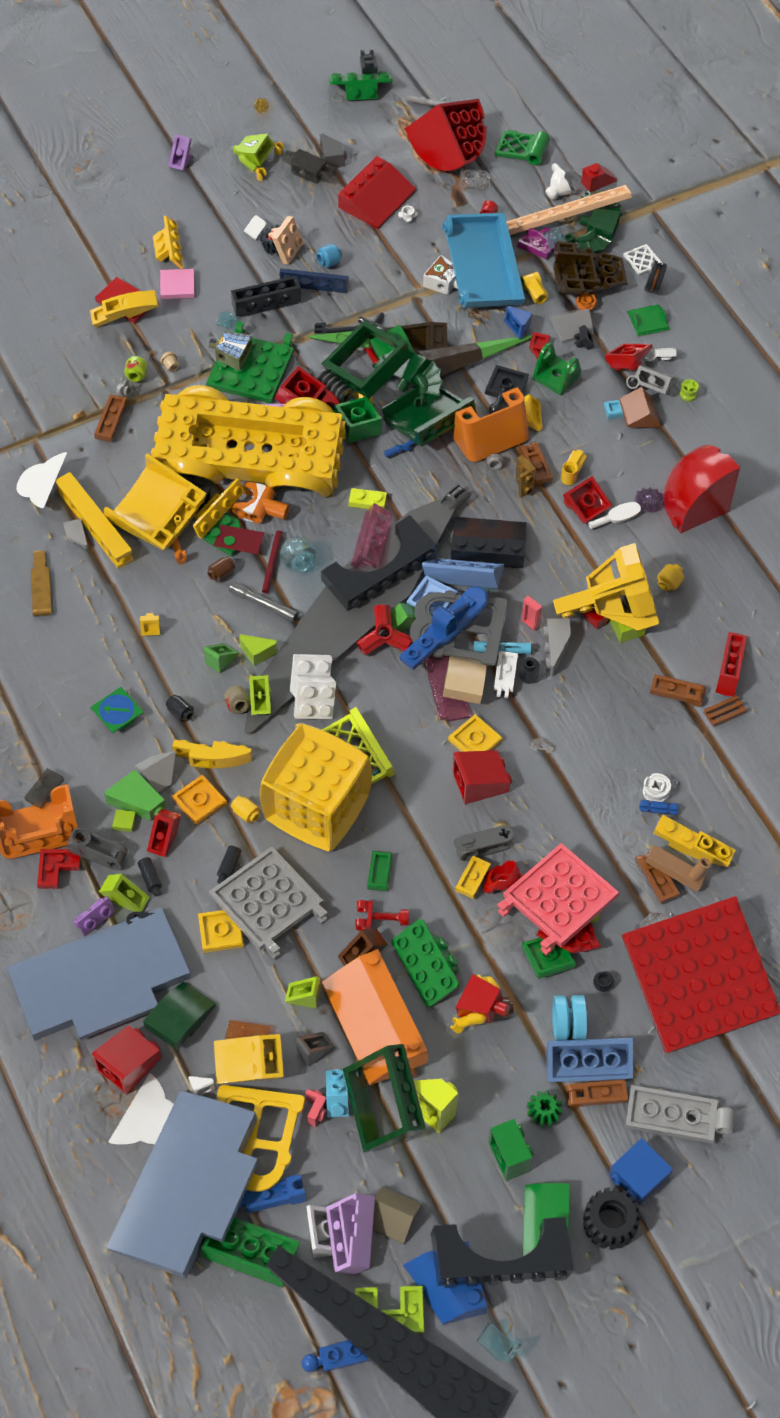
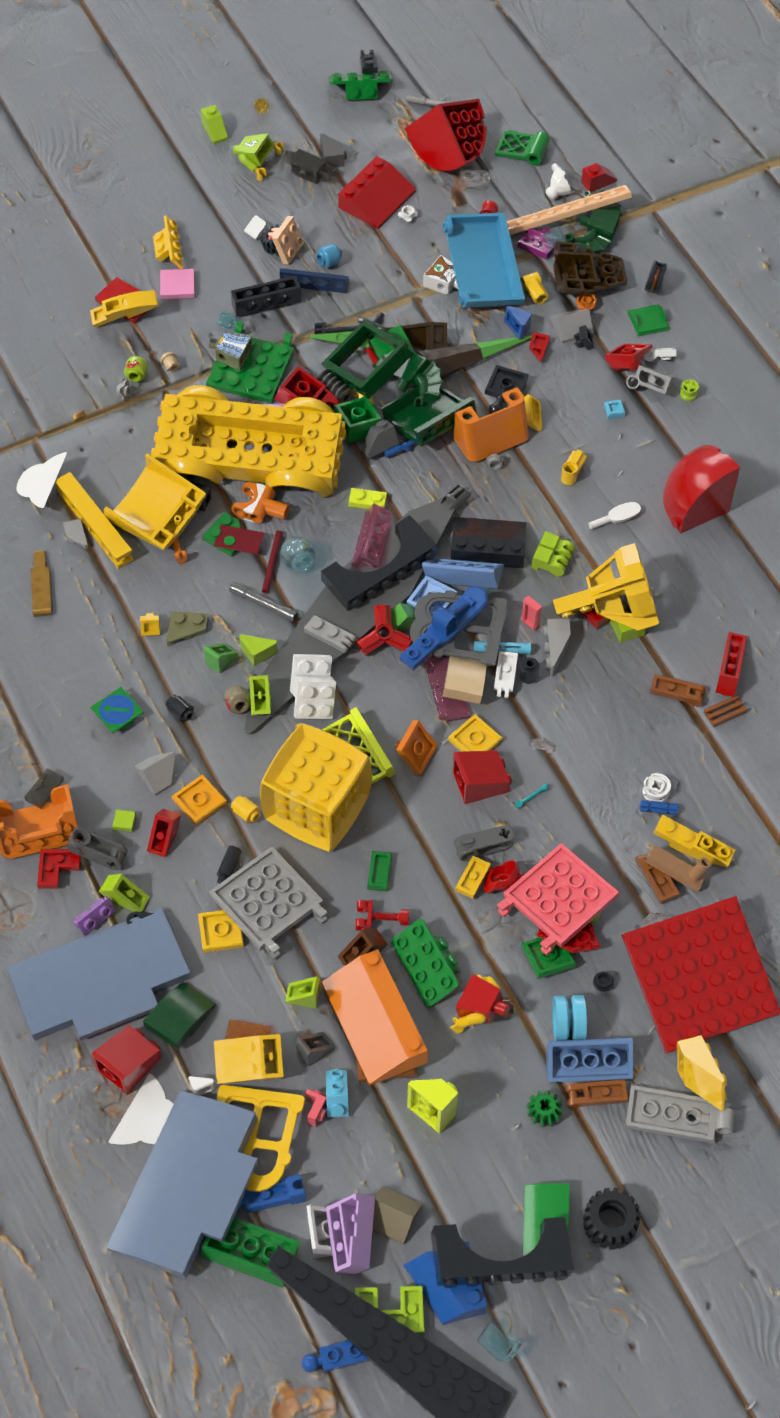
(110, 418): dark orange plate -> none
(135, 795): bright green slope -> none
(150, 876): black cylinder -> none
(180, 152): medium lavender slope -> none
(186, 625): none -> olive wing
(213, 124): none -> lime slope
(217, 507): yellow bracket -> none
(218, 756): yellow slope -> none
(221, 569): reddish brown brick -> none
(329, 634): none -> light grey hinge
(379, 438): none -> dark grey slope
(404, 1094): dark green window -> none
(416, 747): none -> orange tile
(510, 1149): green brick -> none
(518, 804): none -> teal hinge
(525, 476): pearl gold bracket -> none
(537, 459): dark orange plate -> none
(551, 364): green hose -> none
(553, 554): none -> lime legs
(586, 500): red slope -> none
(637, 251): white window -> none
(639, 409): slope -> none
(640, 1171): blue piece -> none
(642, 499): clear purple gear -> none
(670, 577): yellow head -> none
(701, 1071): none -> yellow slope

